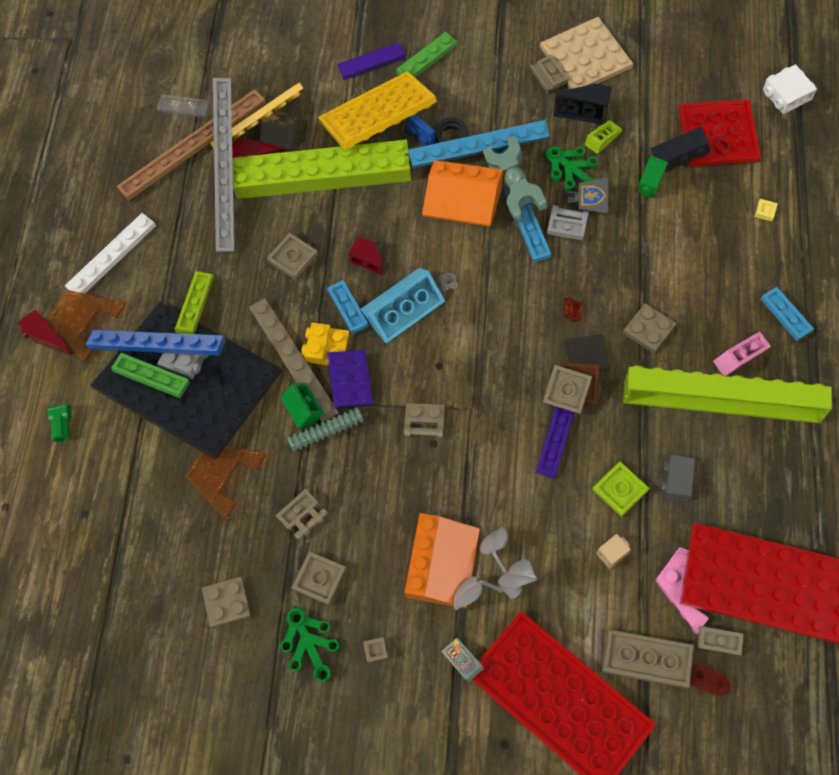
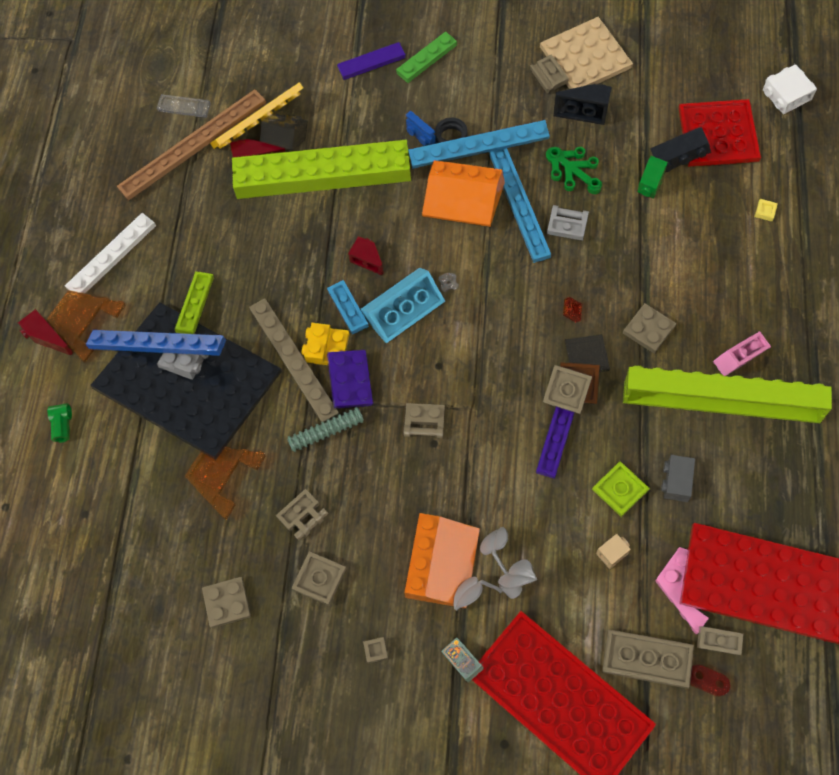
(150, 375): bright green plate -> none
(223, 165): light grey plate -> none
(292, 256): dark tan plate -> none
(302, 405): green brick -> none
(307, 642): green plant -> none
(377, 110): yellow plate -> none
(515, 179): sand green piece -> none
(591, 196): torso -> none
(605, 136): lime slope -> none
(787, 314): dark azure plate -> none

